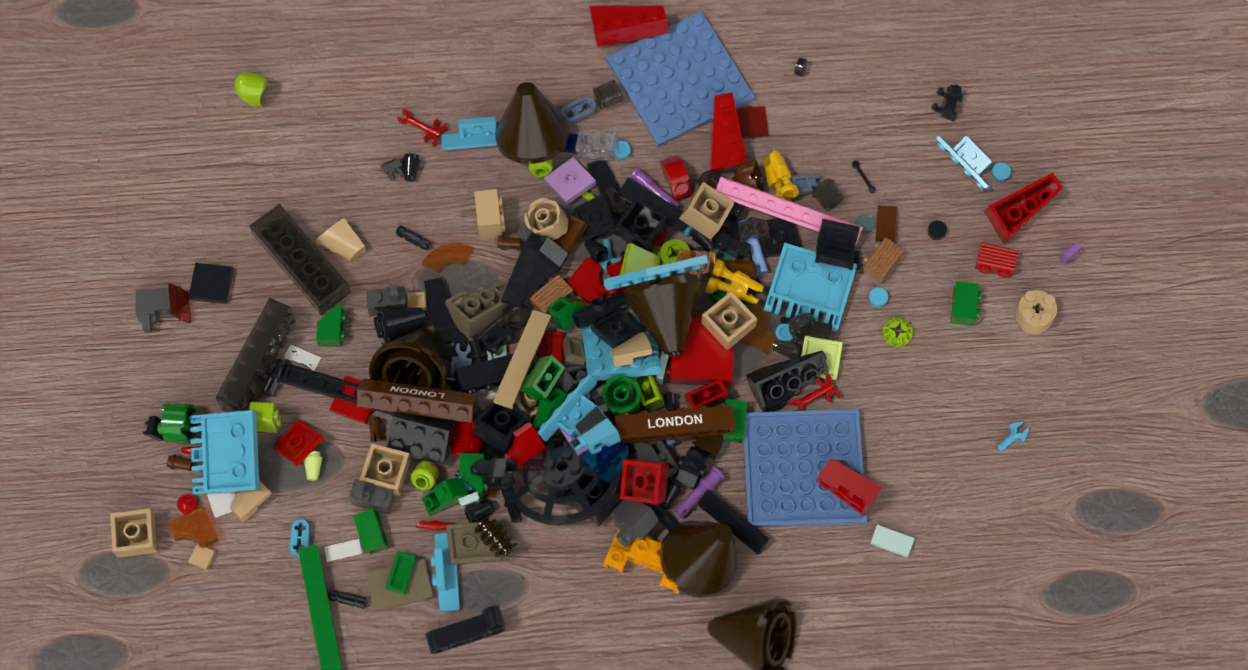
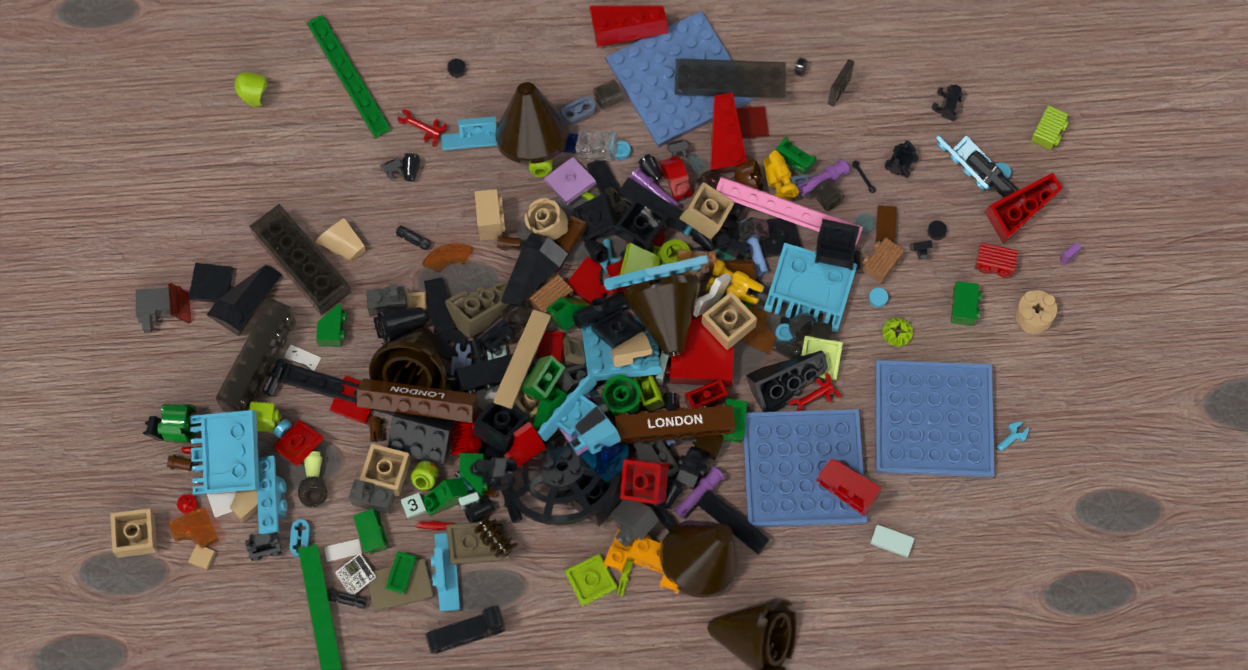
(241, 302): none -> black wedge
(263, 544): none -> black piece
(270, 496): none -> medium azure bracket
(282, 428): none -> medium azure tile
(312, 492): none -> clear smoke hair
(348, 76): none -> green tile
(355, 574): none -> sticker
(413, 505): none -> light aqua tile
(456, 67): none -> black tile
(590, 580): none -> lime tile
(624, 578): none -> lime pin
(650, 167): none -> black cone
(677, 146): none -> black tile
(695, 162): none -> clear light blue tile
(715, 294): none -> white tile
(719, 77): none -> clear smoke plate
(796, 157): none -> green hinge
(831, 172): none -> medium lavender pin
(841, 83): none -> clear smoke tile
(902, 159): none -> black piece
(921, 248): none -> black tile
(934, 418): none -> medium blue plate
(990, 174): none -> black piece
(1049, 128): none -> lime brick

